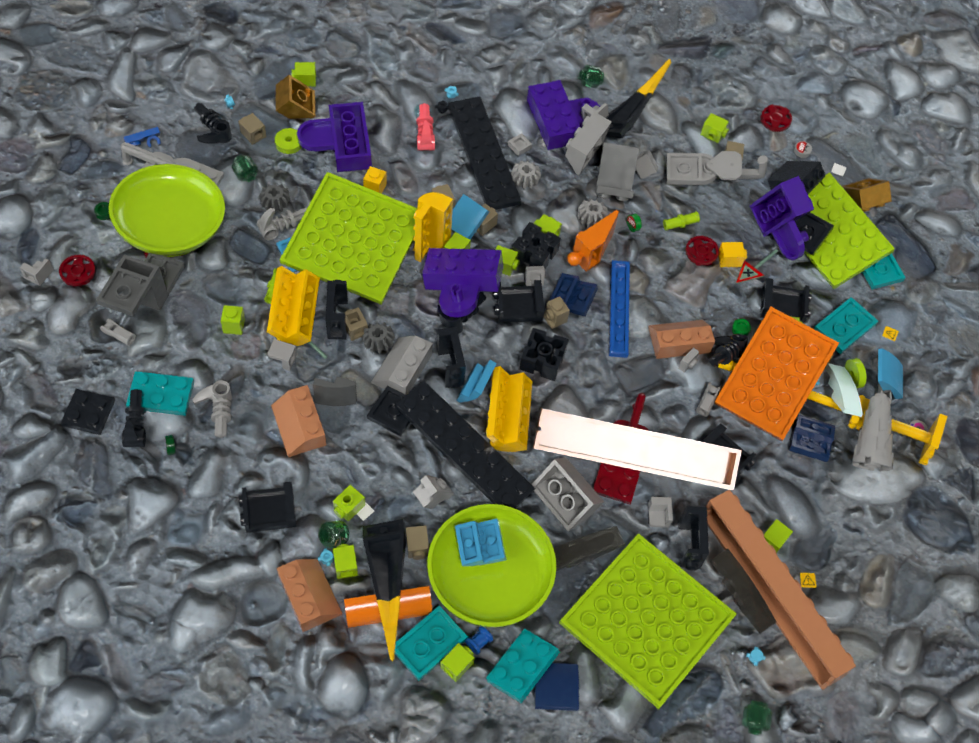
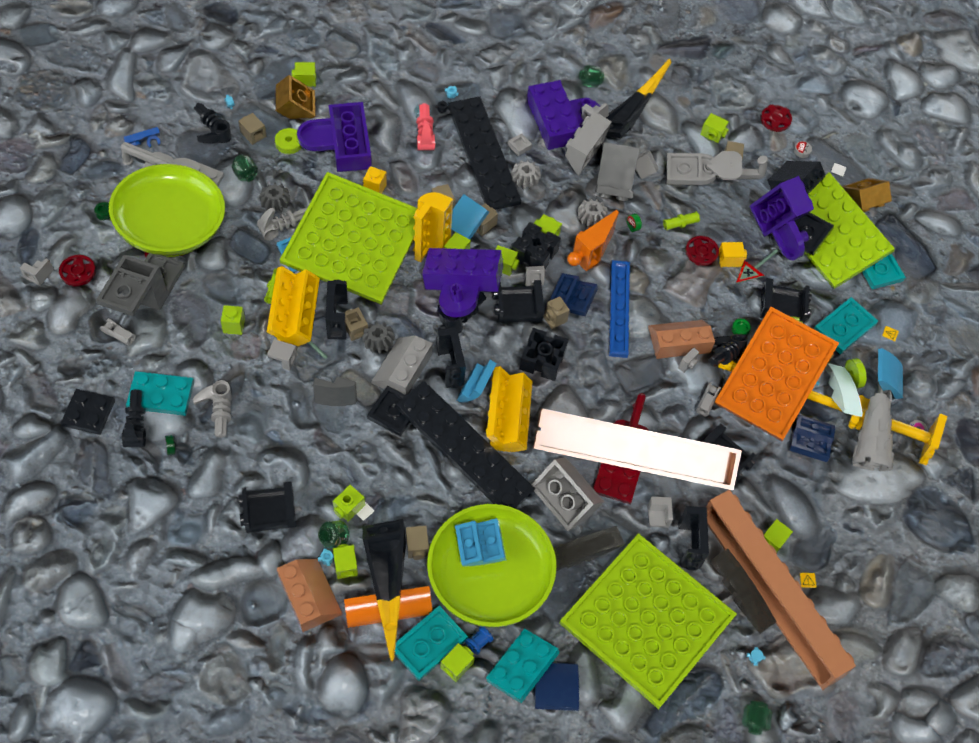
(298, 421): nougat slope -> none
(432, 491): light grey brick -> none

